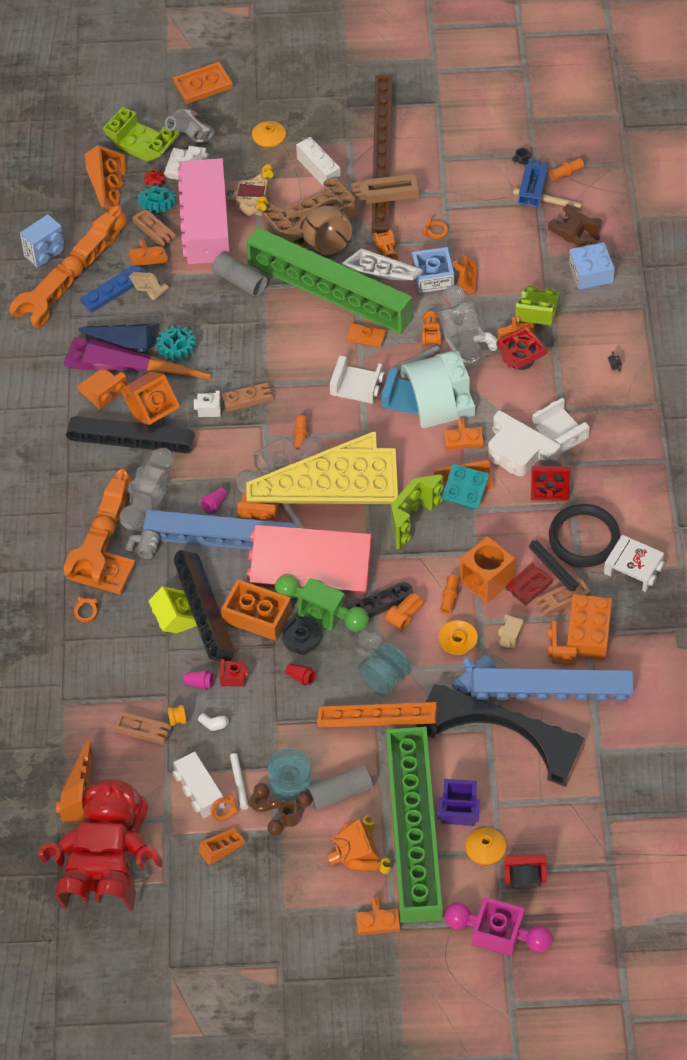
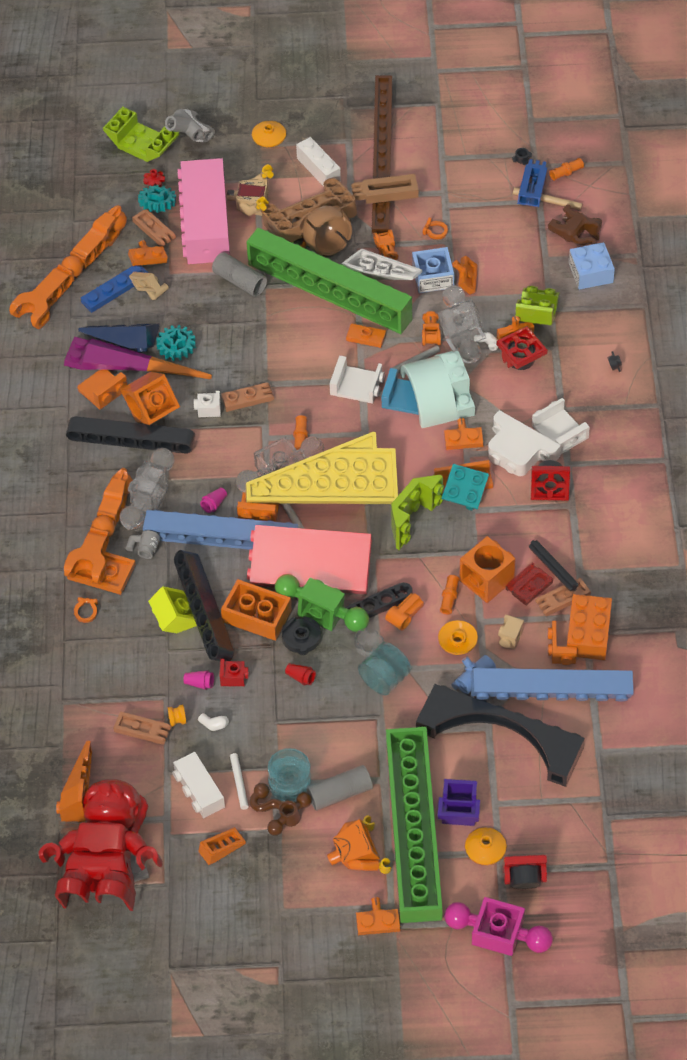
(42, 241): light blue brick -> none
(106, 173): orange wedge -> none
(178, 155): white plate -> none
(202, 82): orange plate -> none
(233, 809): orange piece -> none
(377, 714): orange plate -> none
(583, 509): black tyre -> none
(635, 560): white panel -> none

